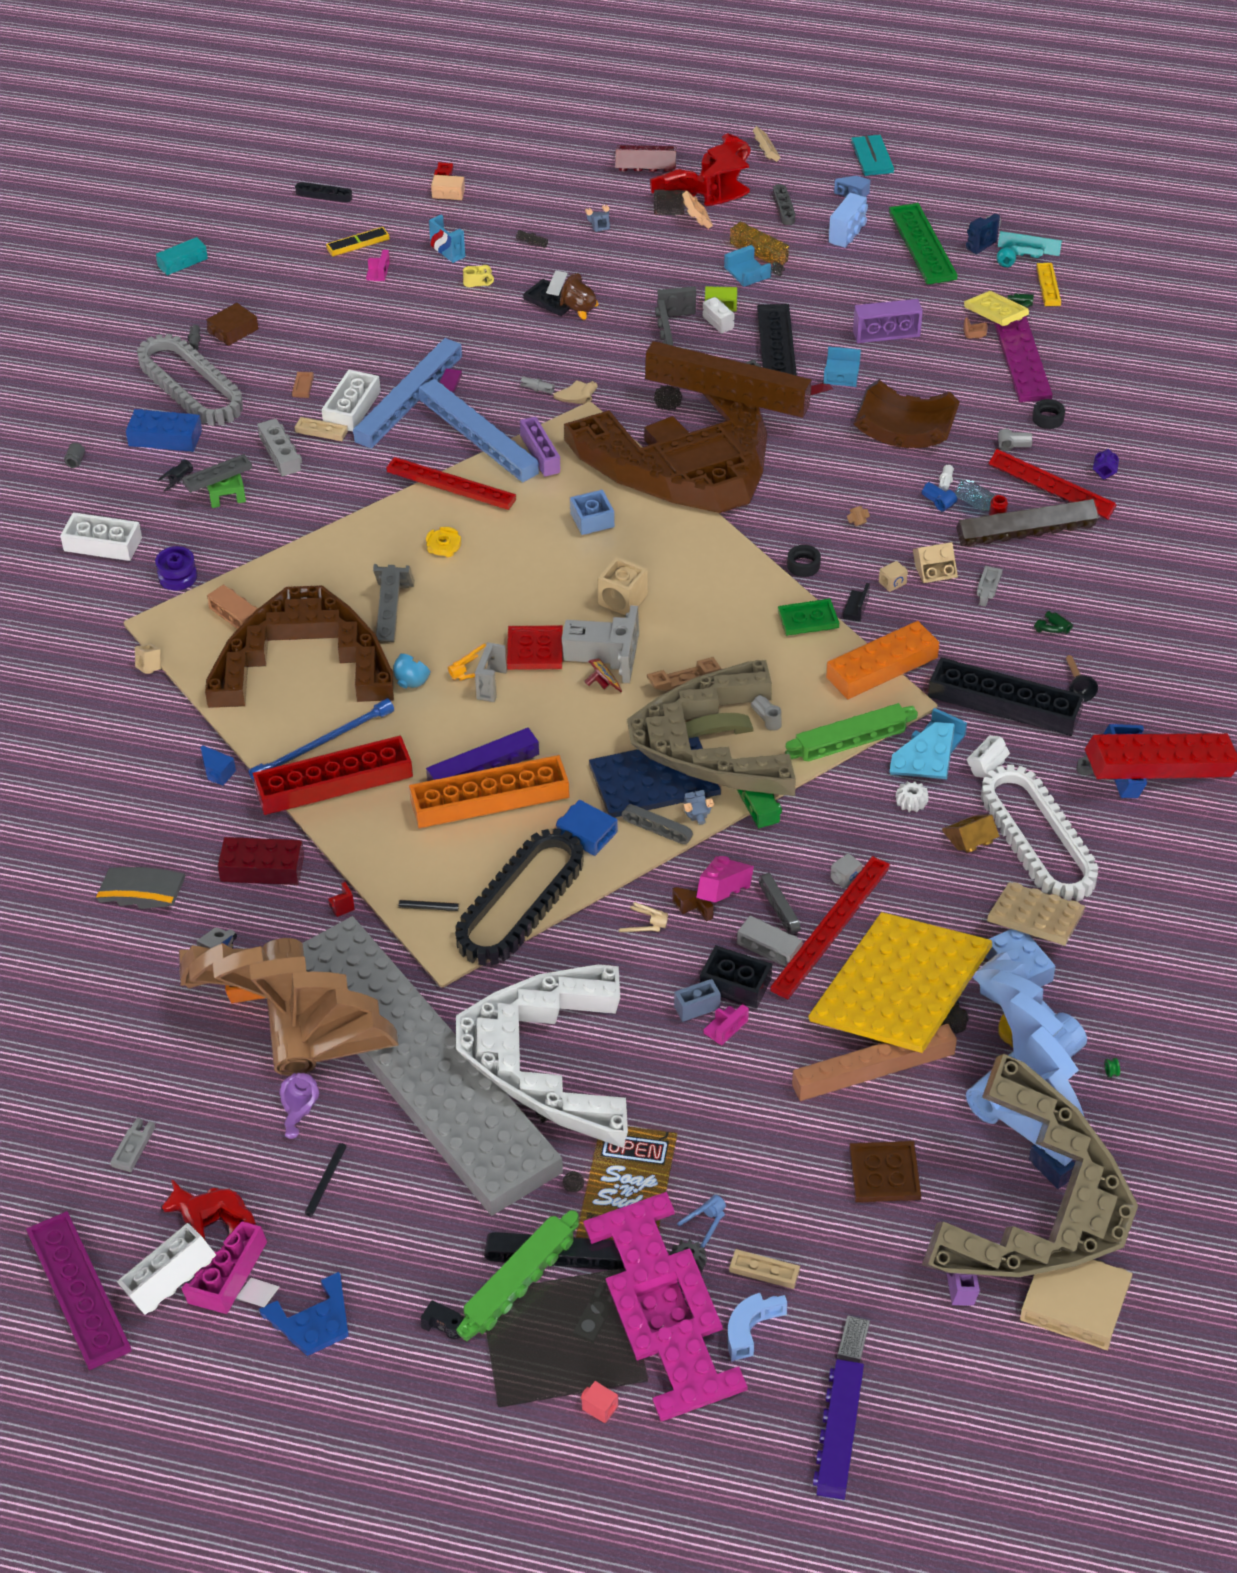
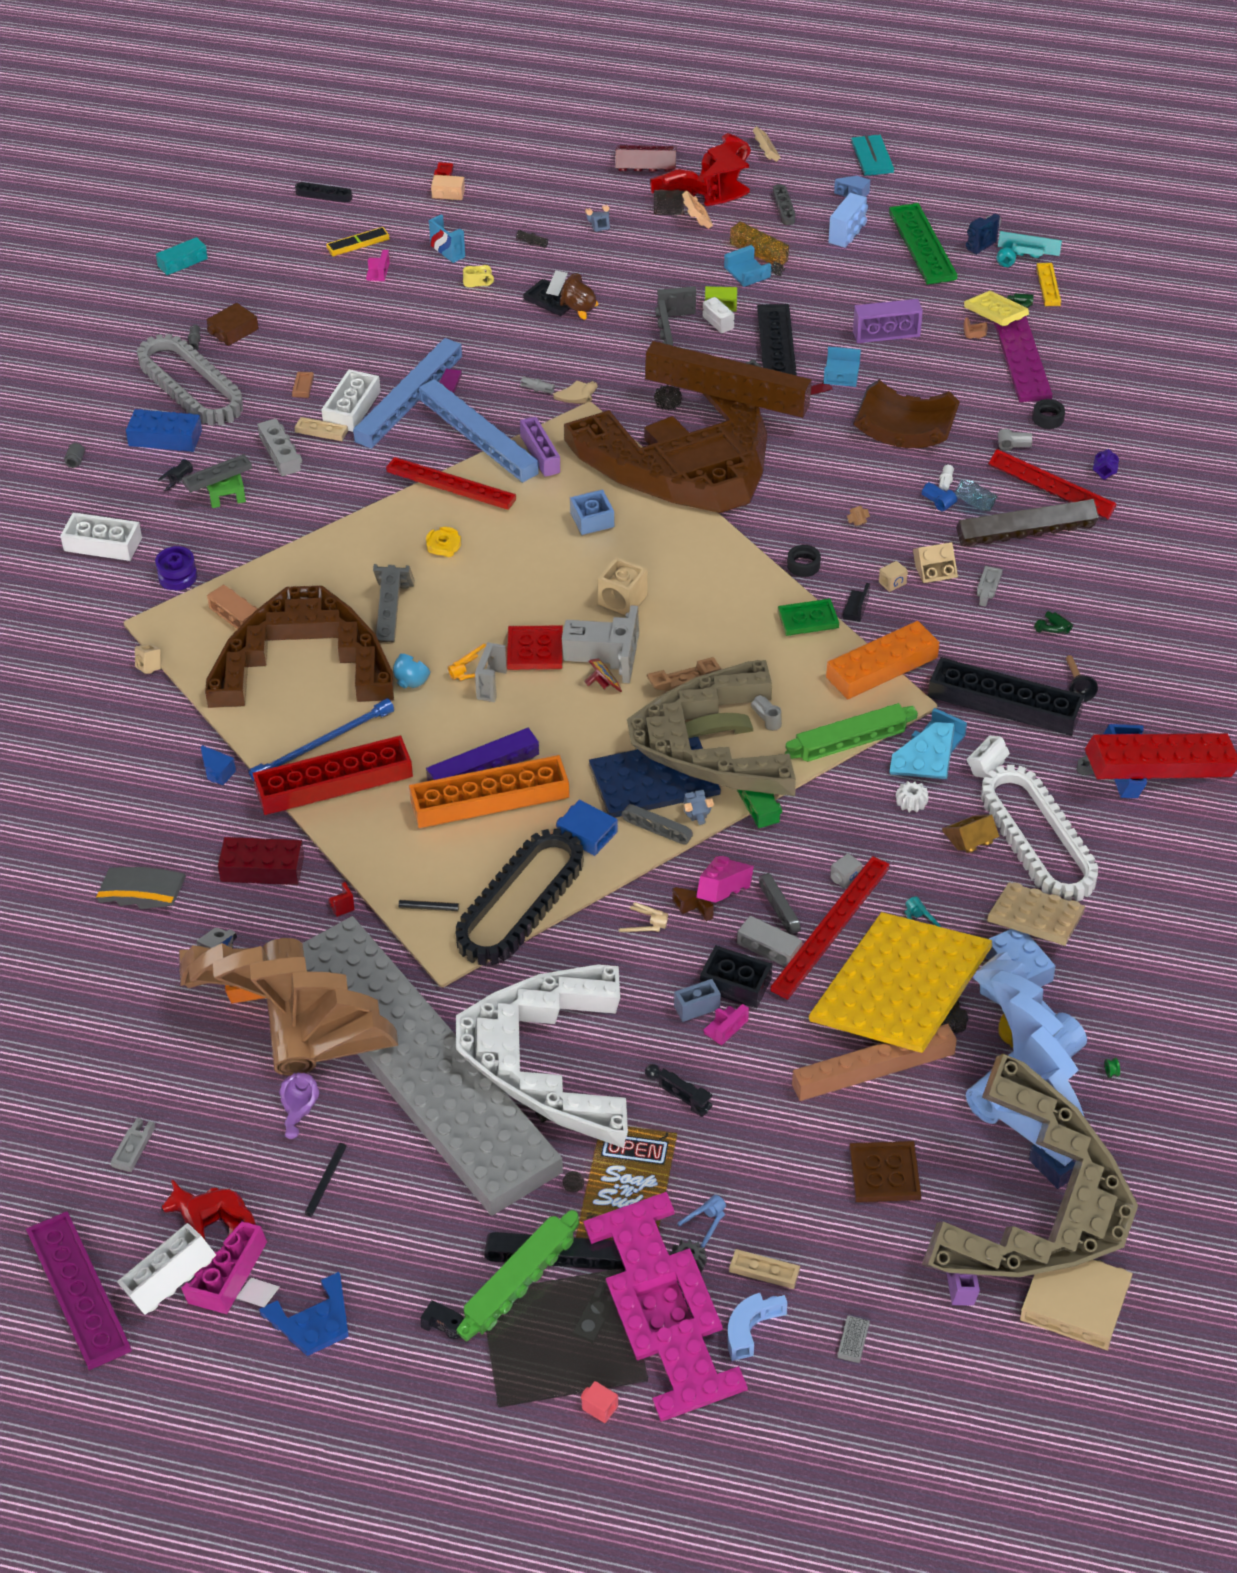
(682, 1090): none -> black plate
(840, 1429): dark purple brick -> none
(917, 909): none -> teal plant
(998, 505): red brick -> none

